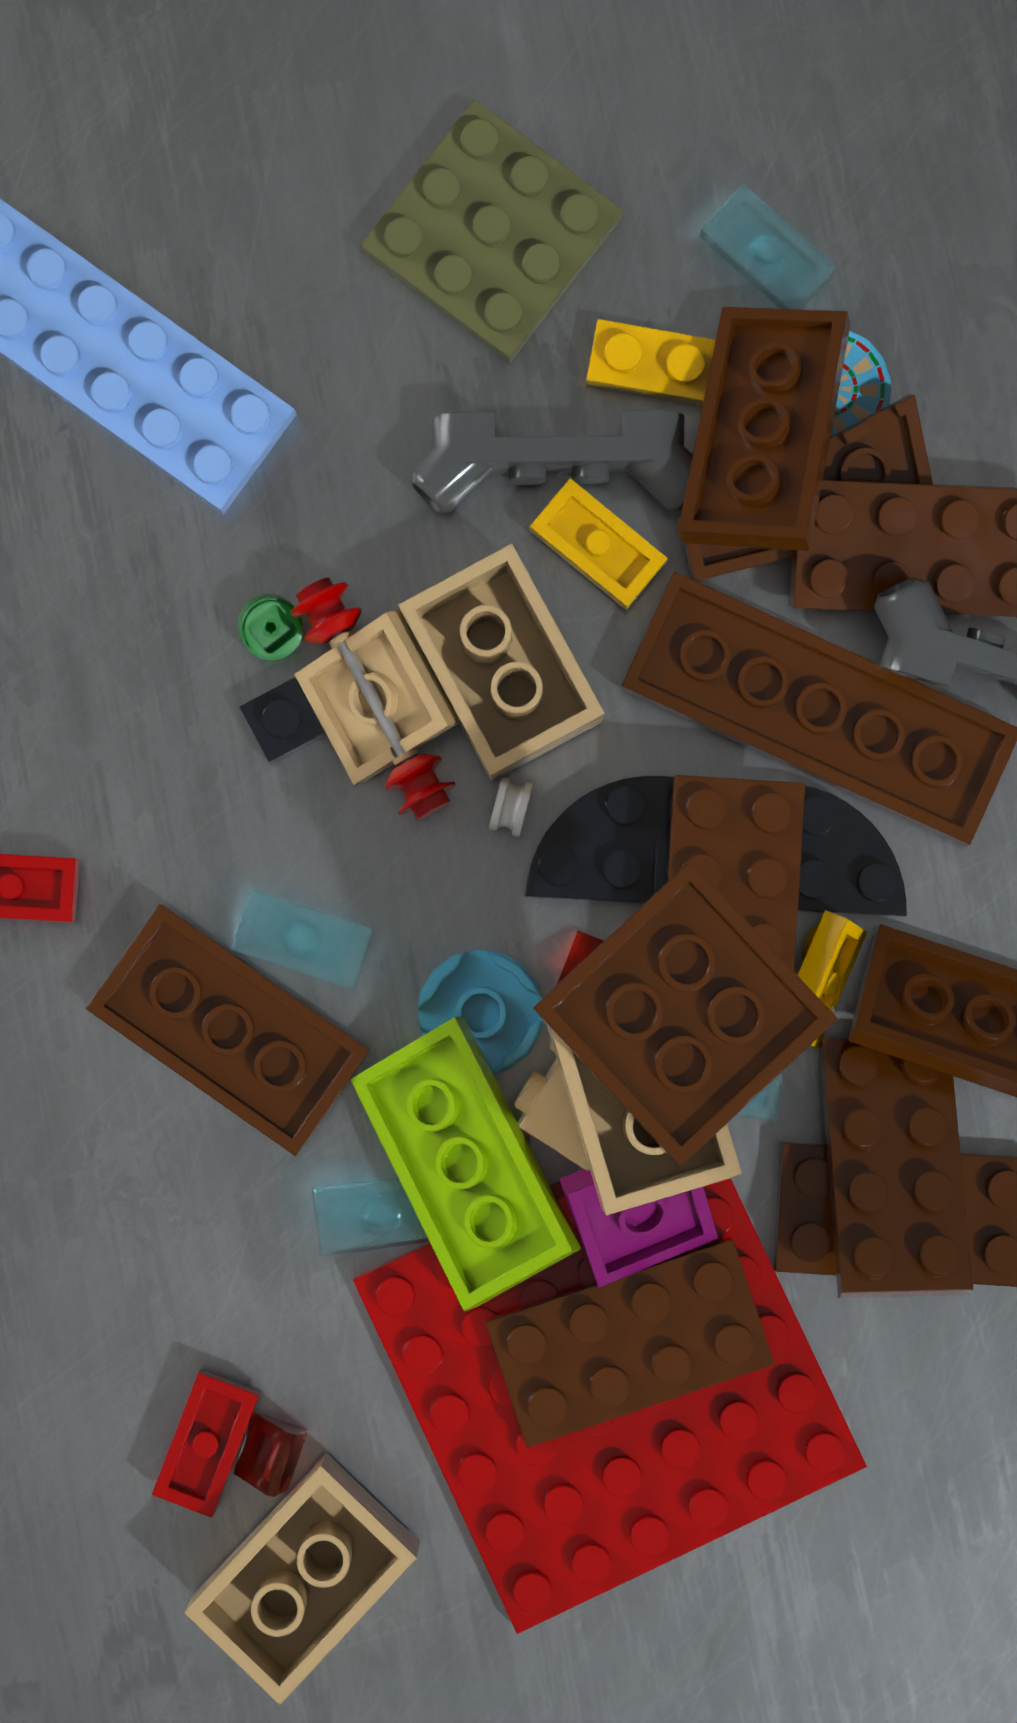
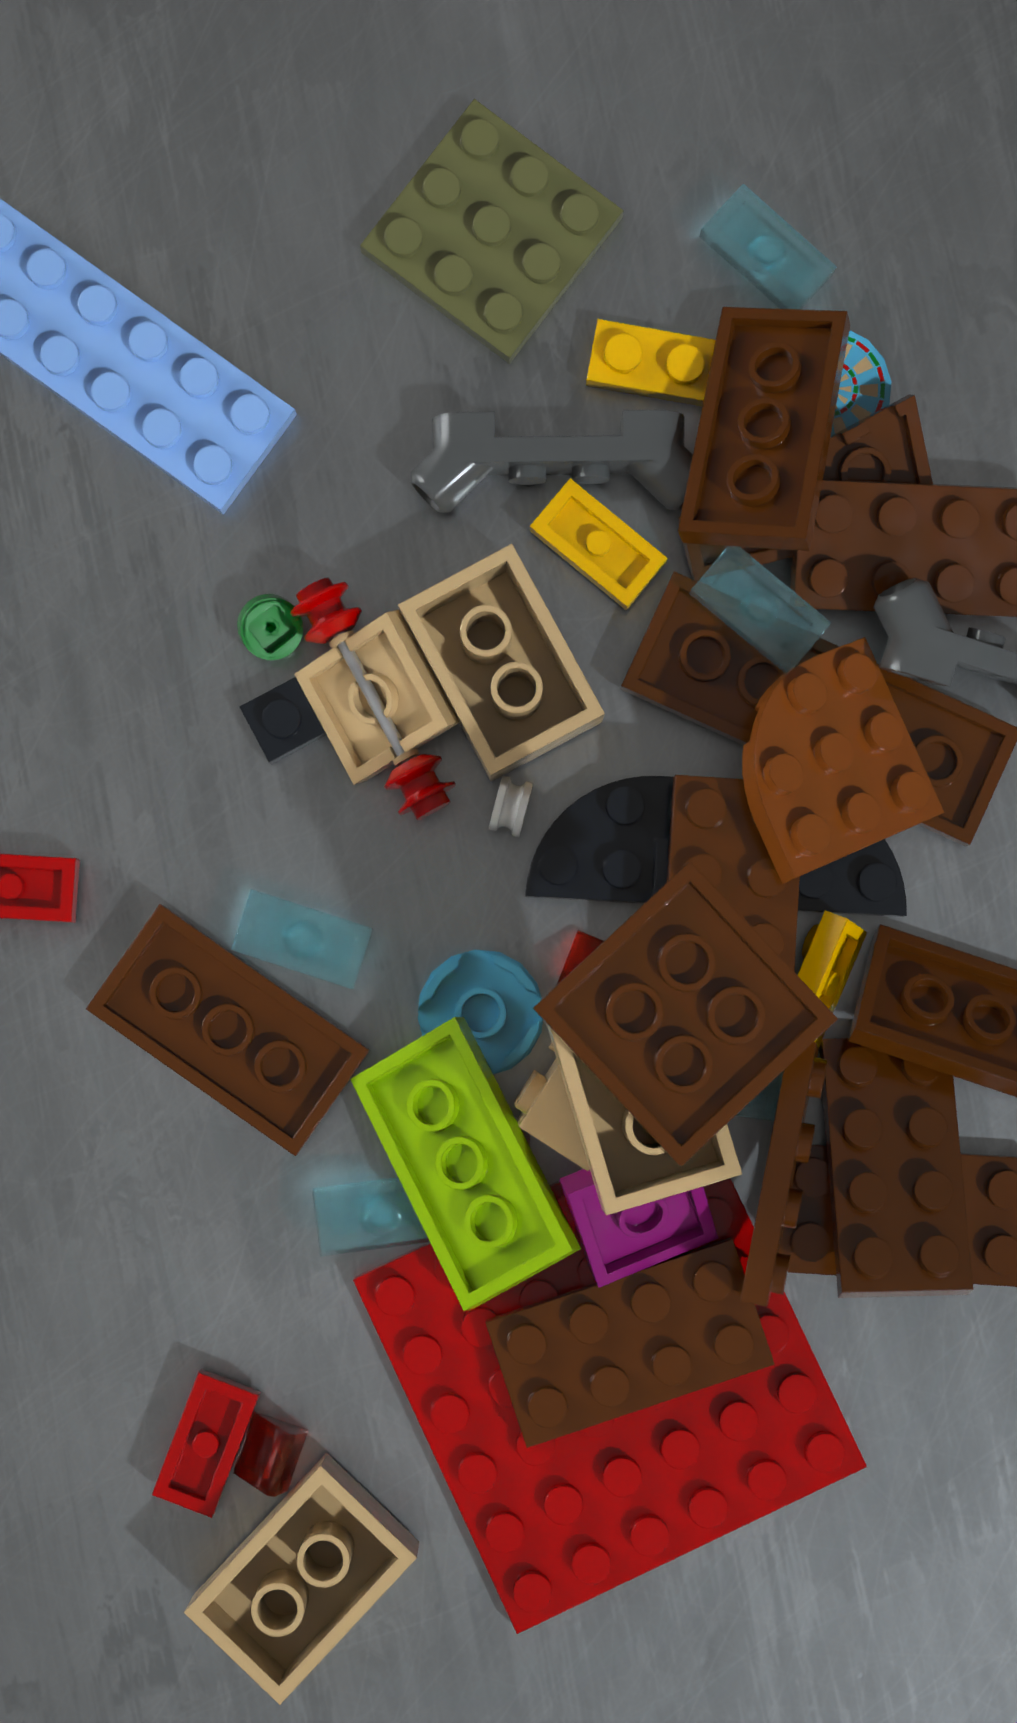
(760, 608): none -> clear light blue plate
(778, 1201): none -> reddish brown wing
(832, 763): none -> dark orange plate

